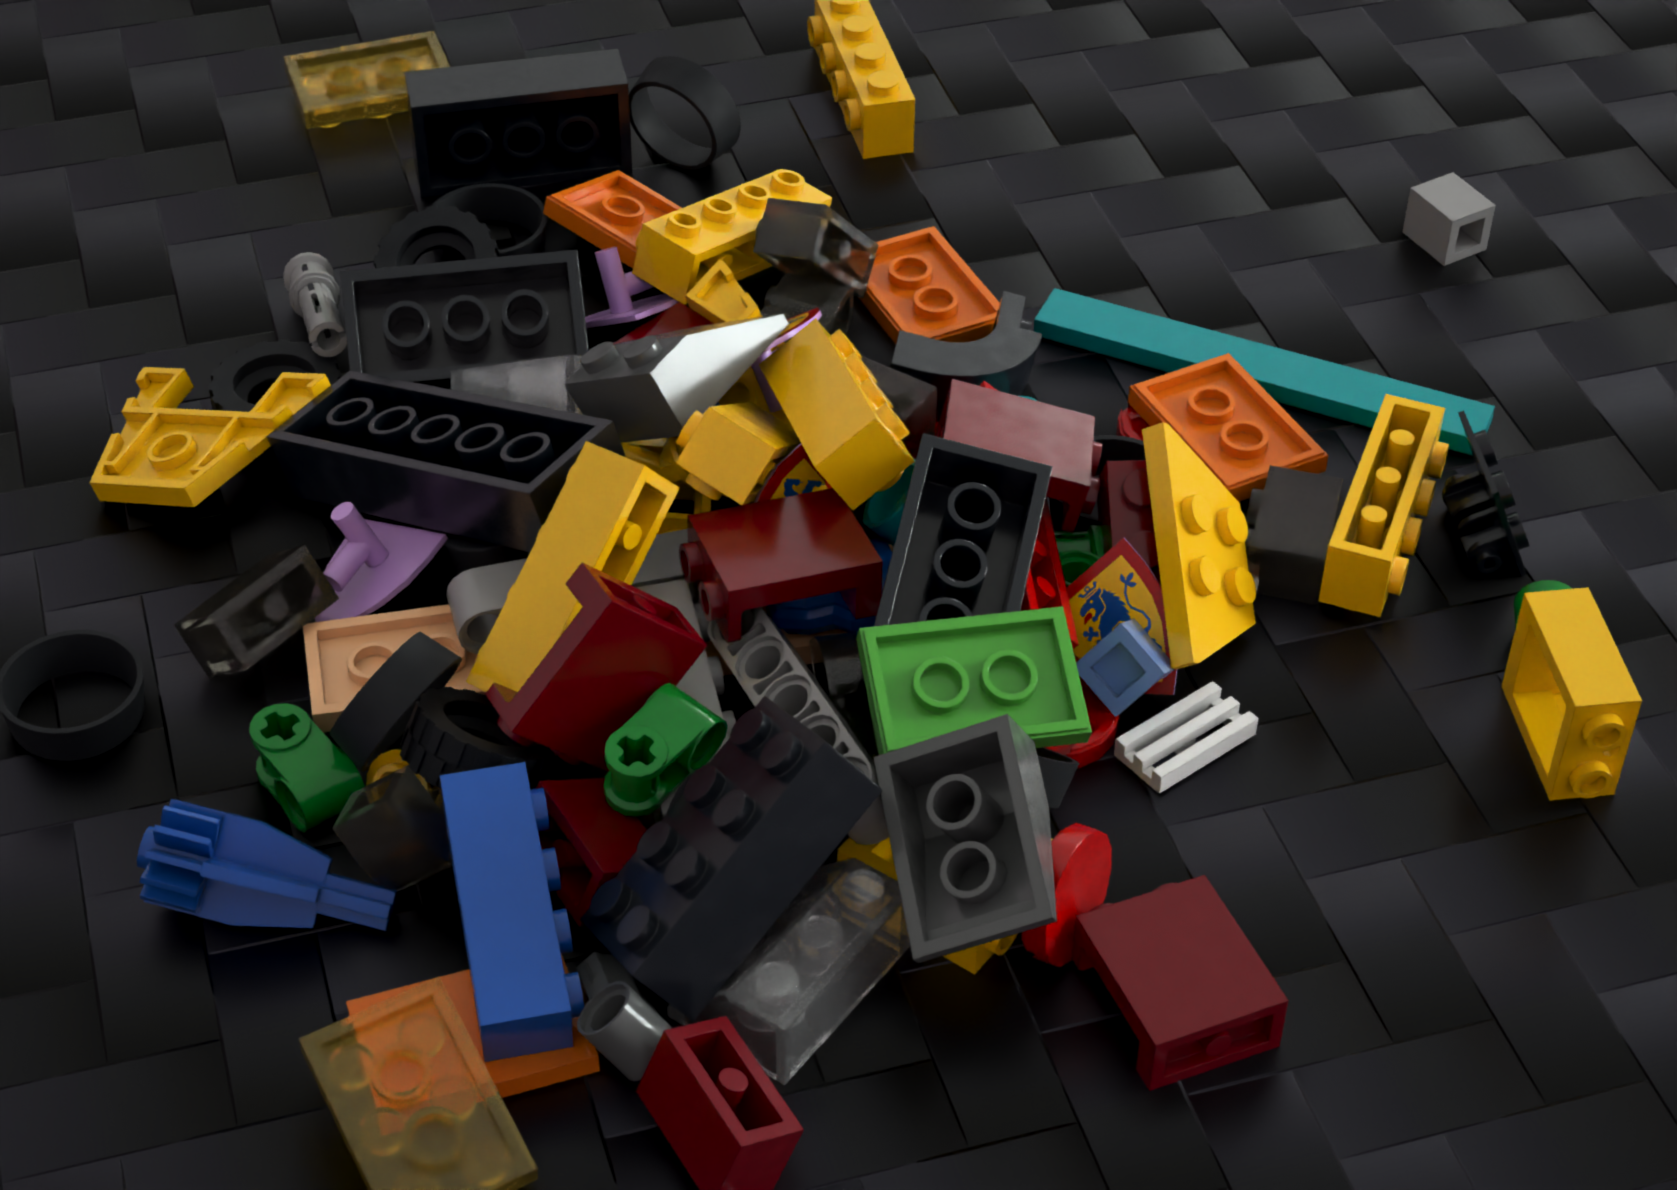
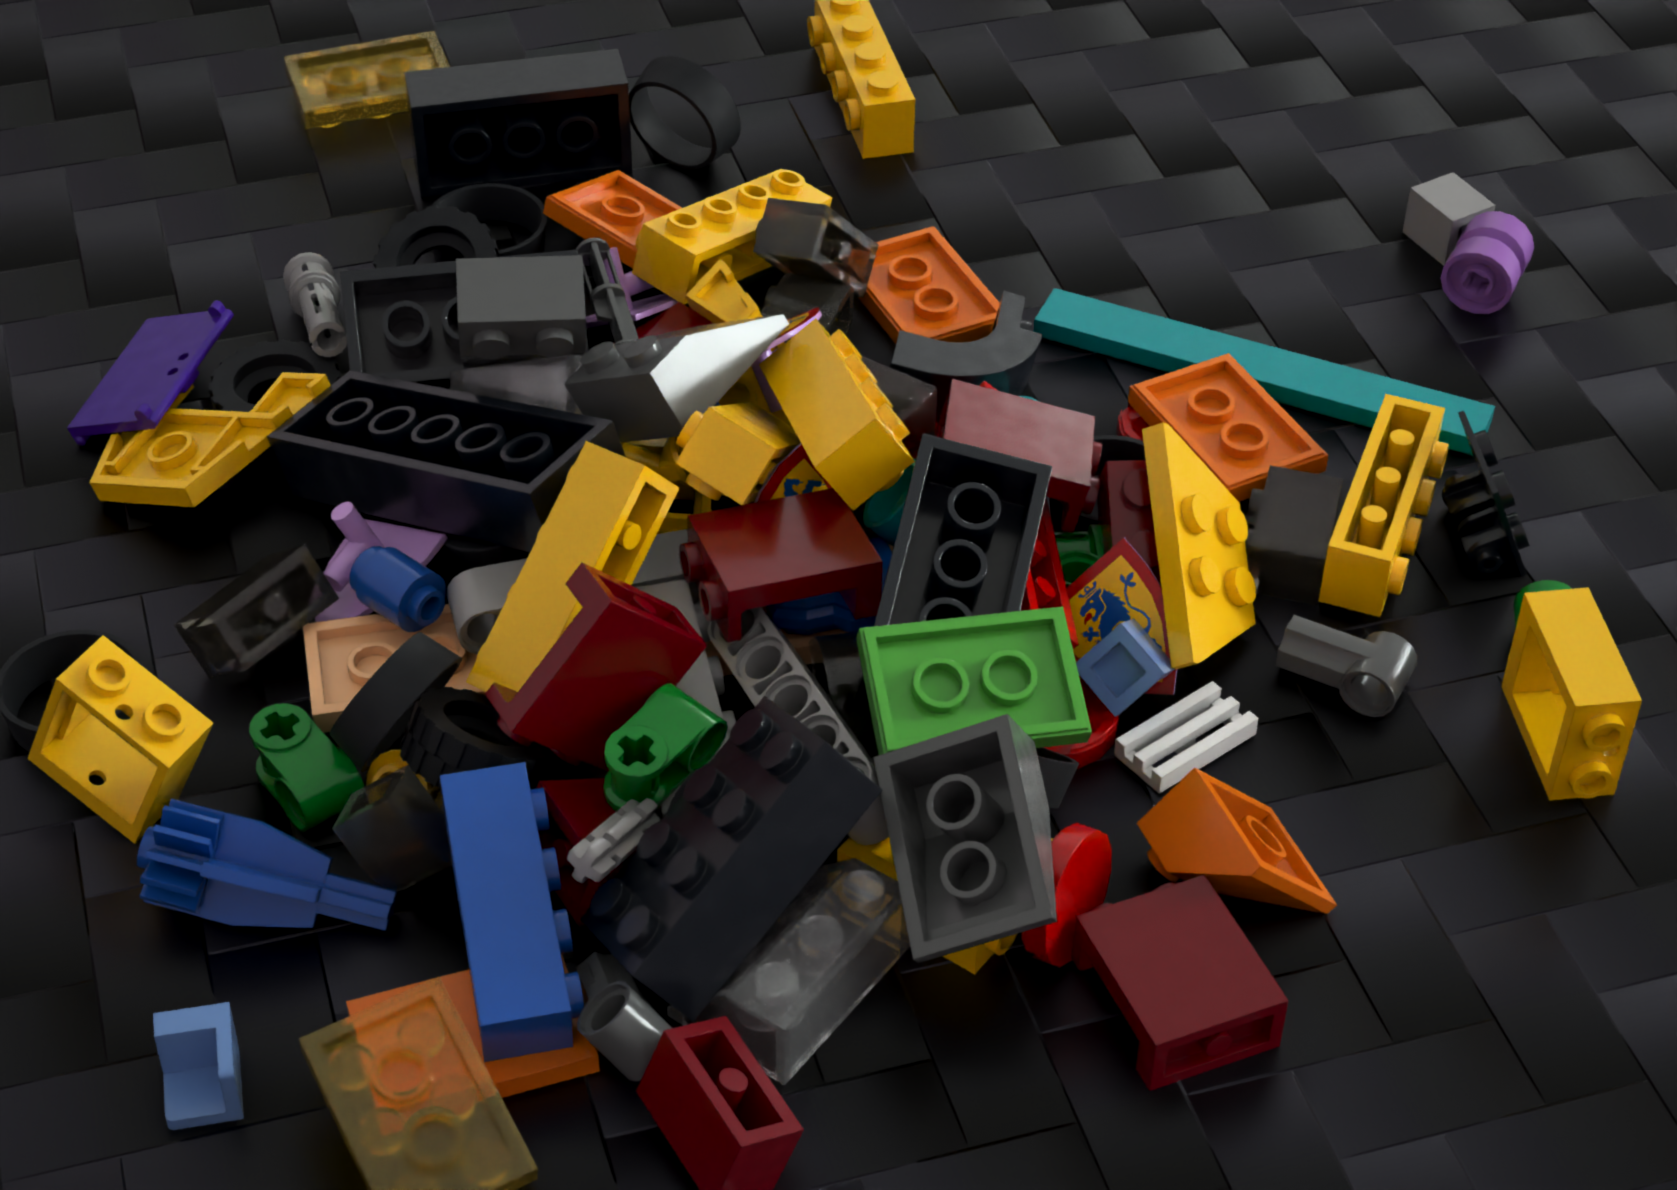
(77, 745): none -> yellow window
(150, 373): none -> dark purple door
(199, 1065): none -> medium blue panel
(398, 587): none -> blue brick
(520, 309): none -> dark grey slope
(607, 297): none -> dark grey piece
(612, 841): none -> light grey axle
(1231, 841): none -> orange slope
(1365, 670): none -> dark grey piece
(1487, 262): none -> medium lavender wheel

